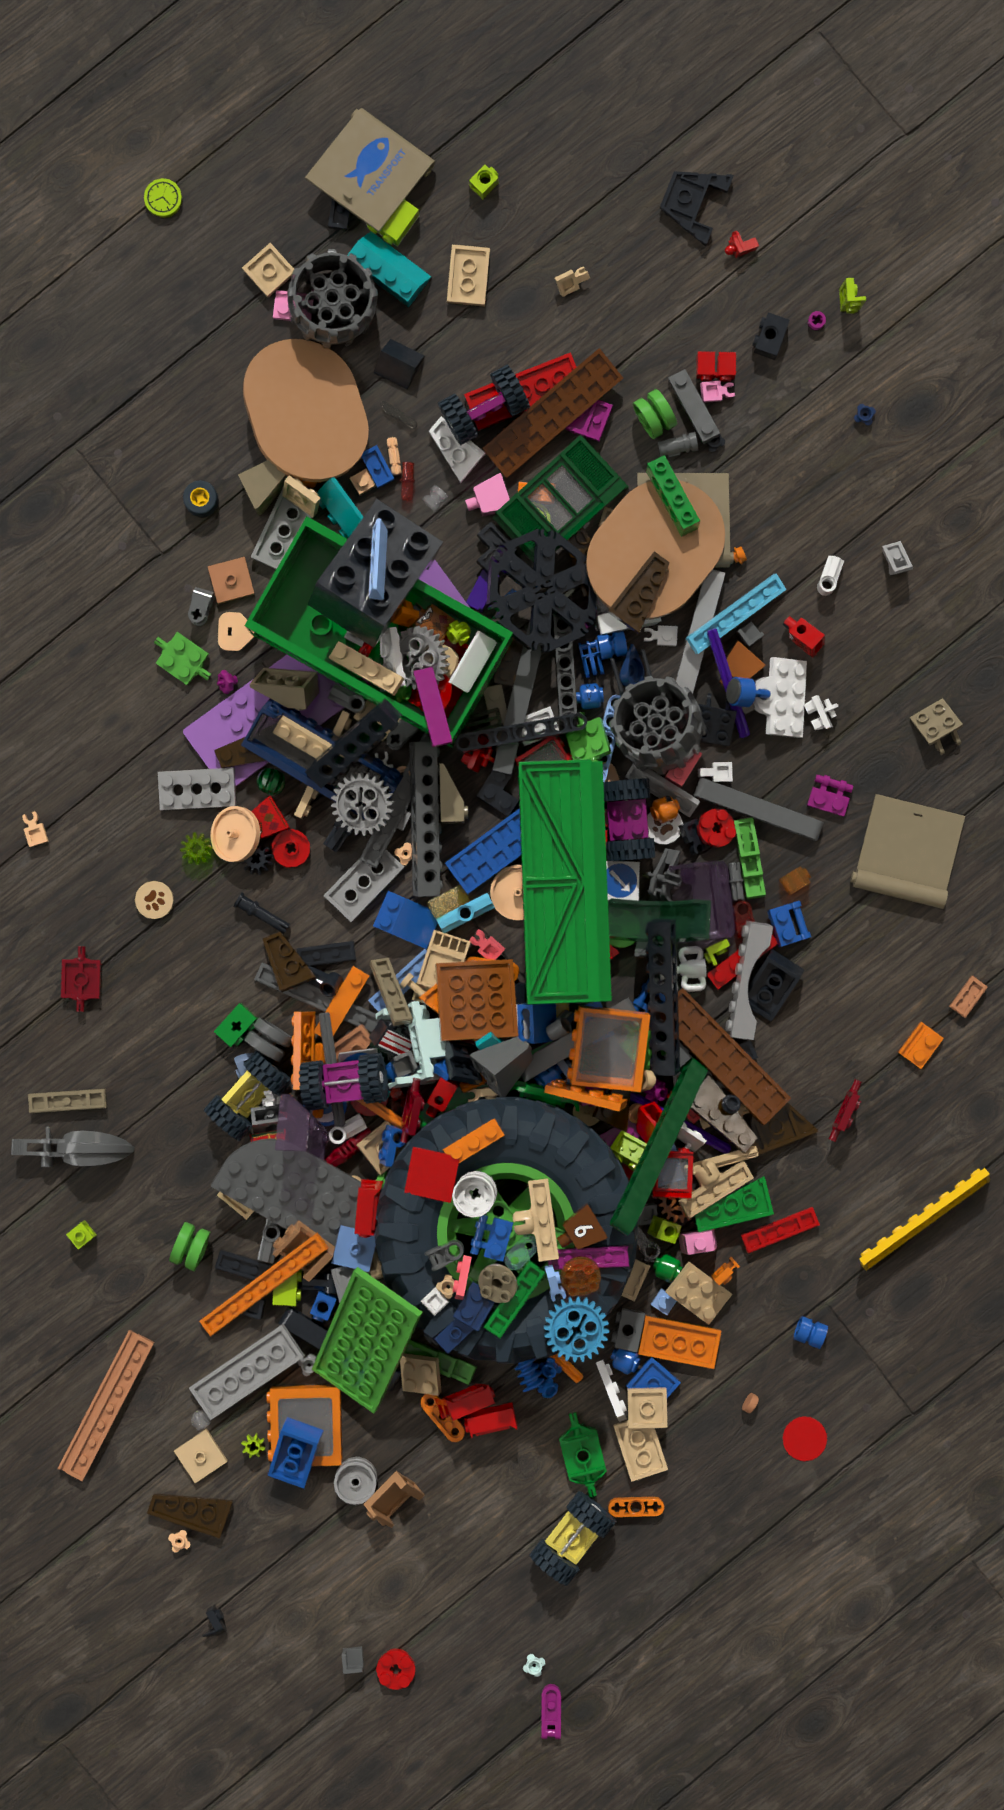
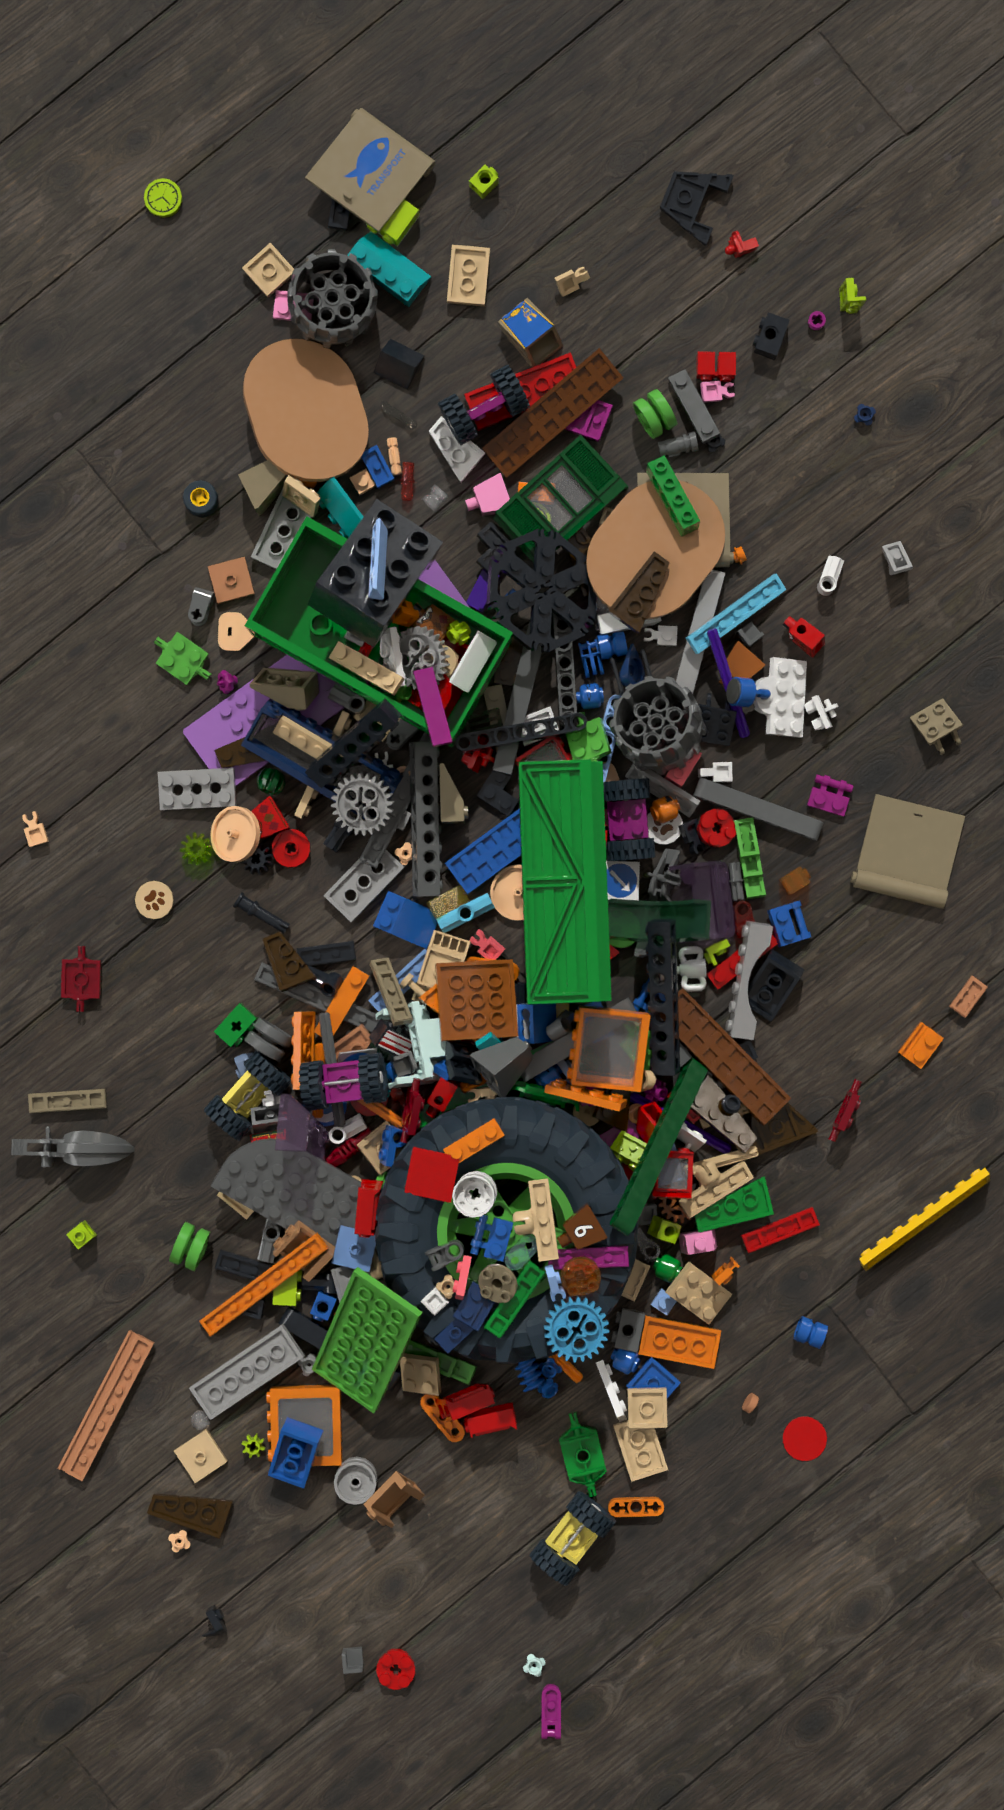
(531, 333): none -> slope

